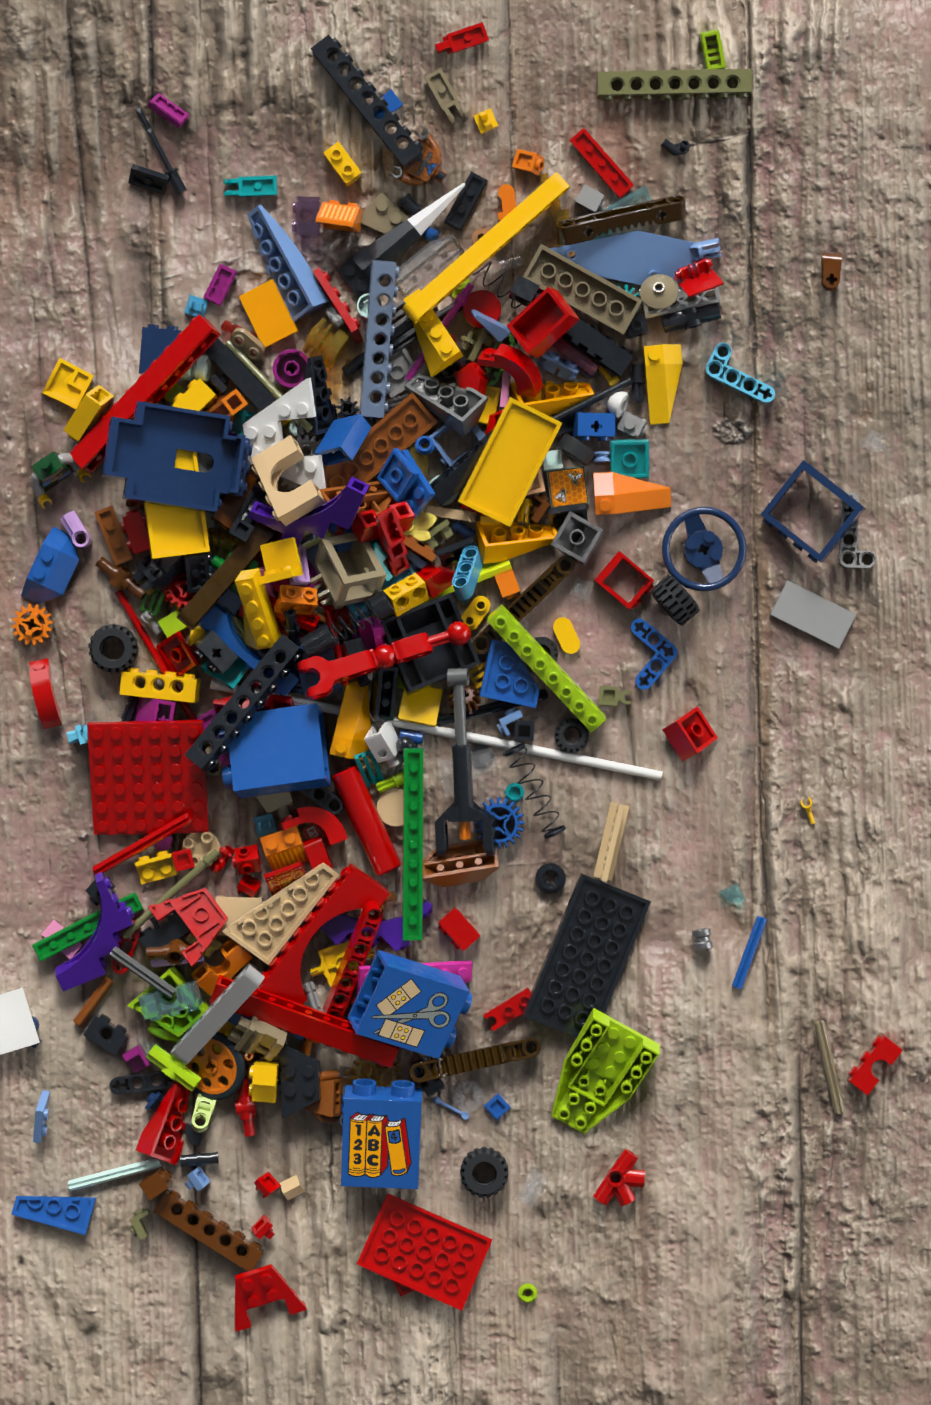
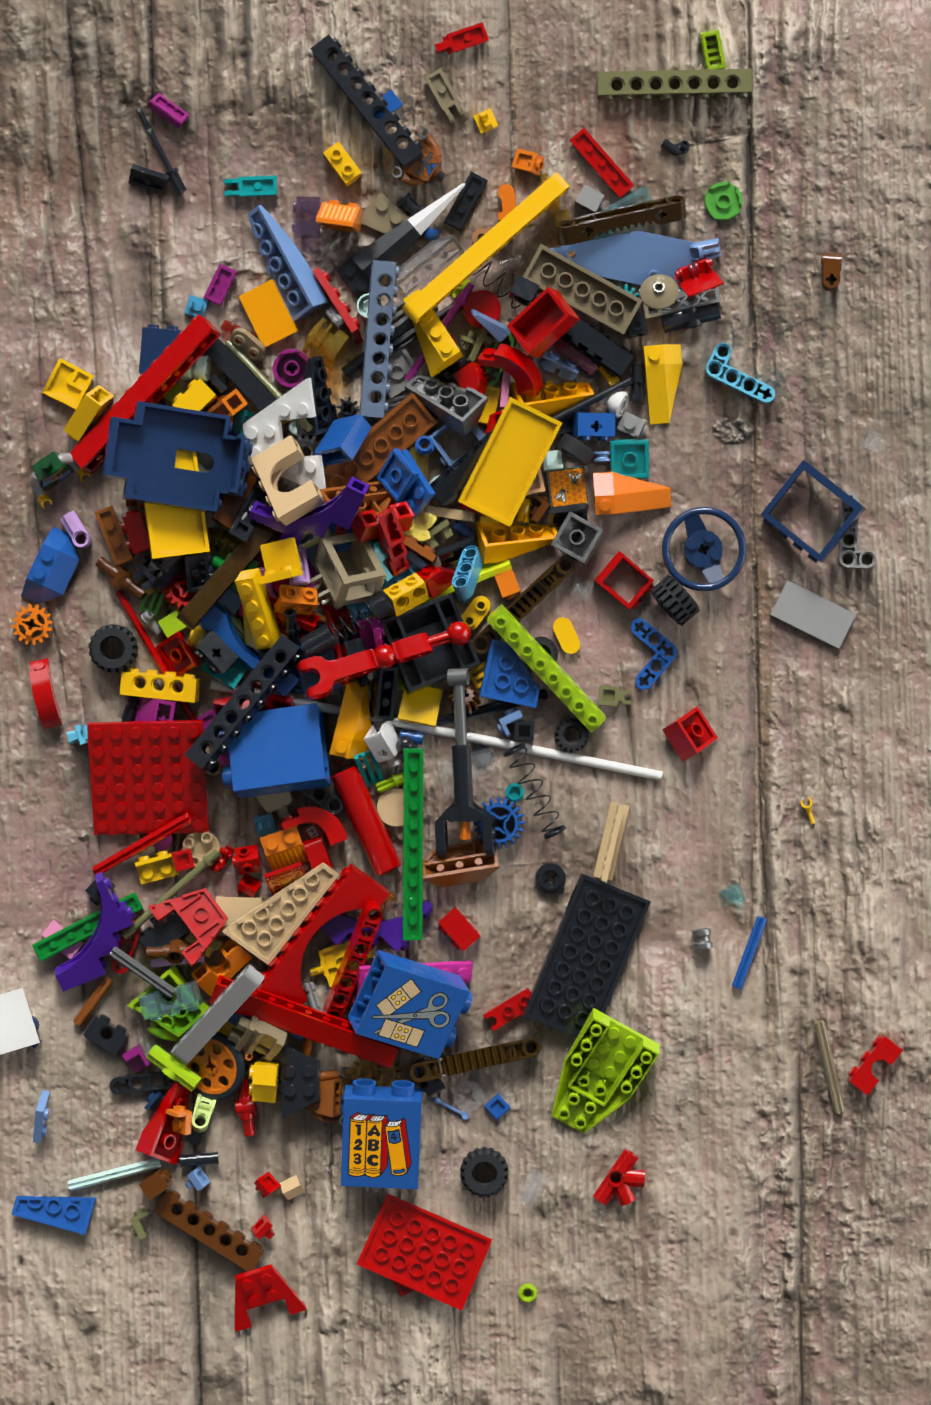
(182, 1119): none -> orange bracket
(723, 201): none -> bright green tile

